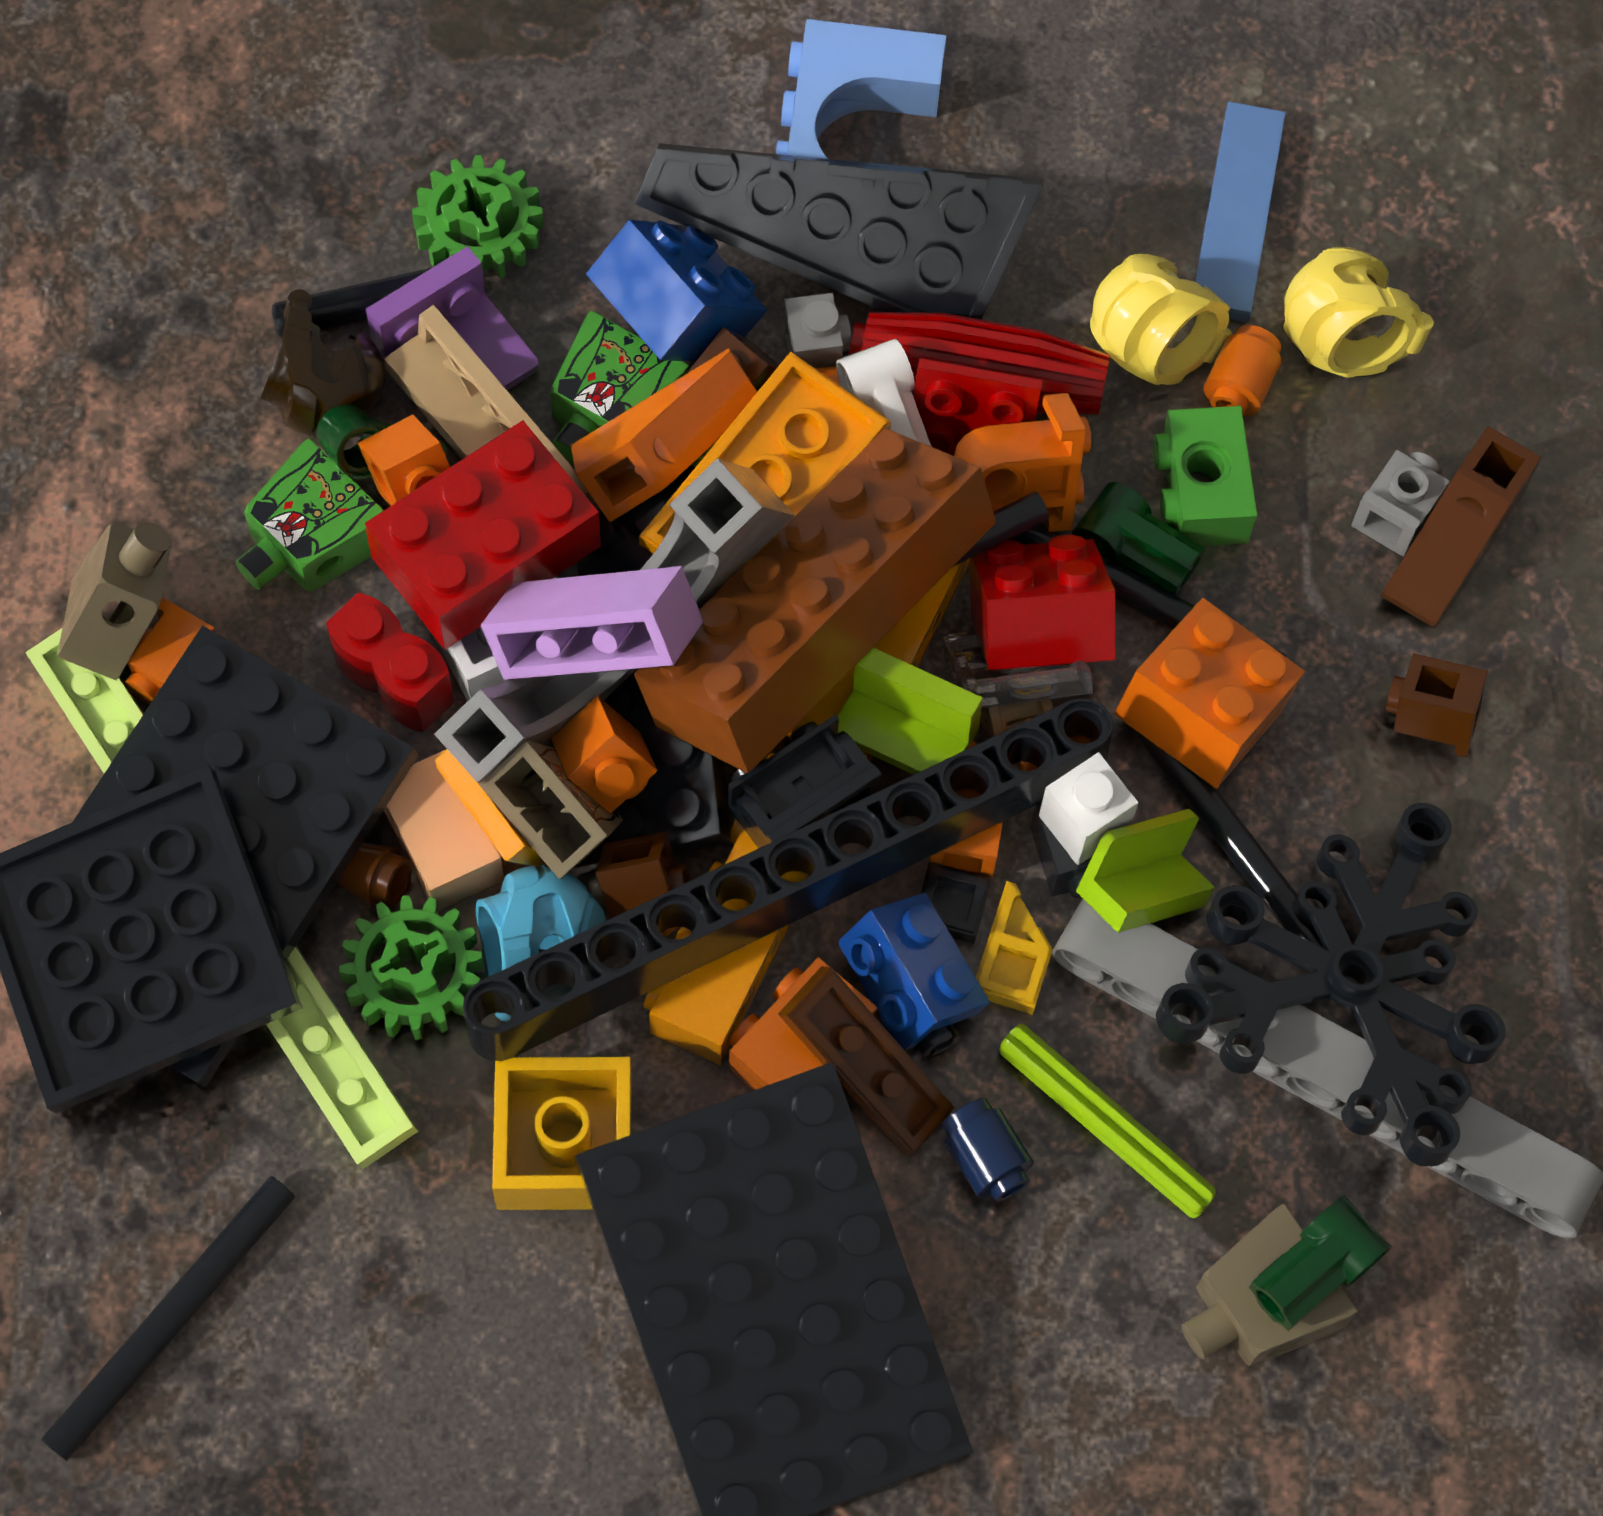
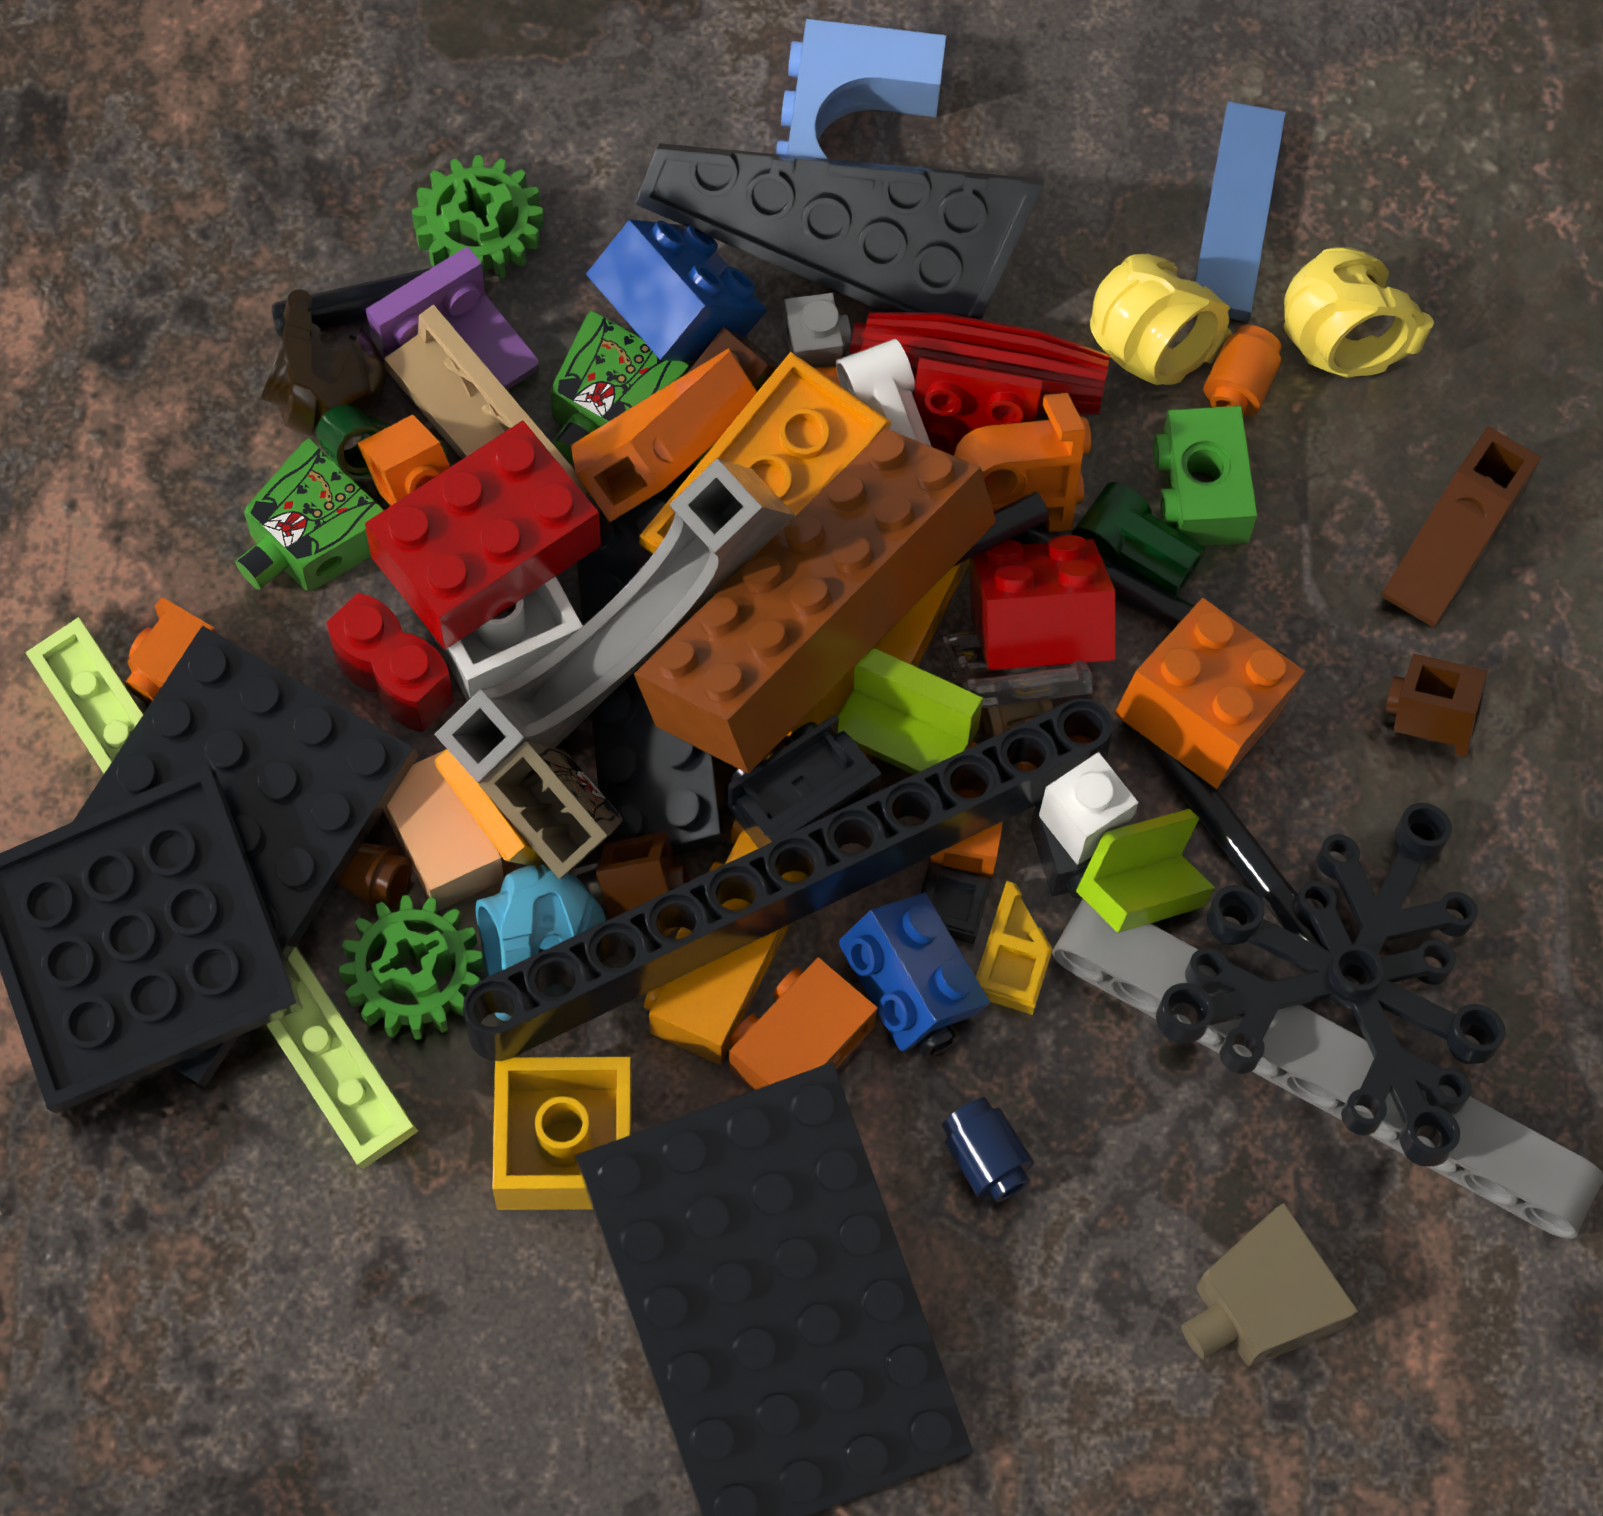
(123, 568): dark tan torso -> none
(167, 1318): black piece -> none
(592, 623): lavender brick -> none
(604, 755): orange brick -> none
(866, 1060): reddish brown tile -> none
(1108, 1121): lime axle -> none
(1331, 1252): dark green piece -> none
(1401, 500): light grey brick -> none

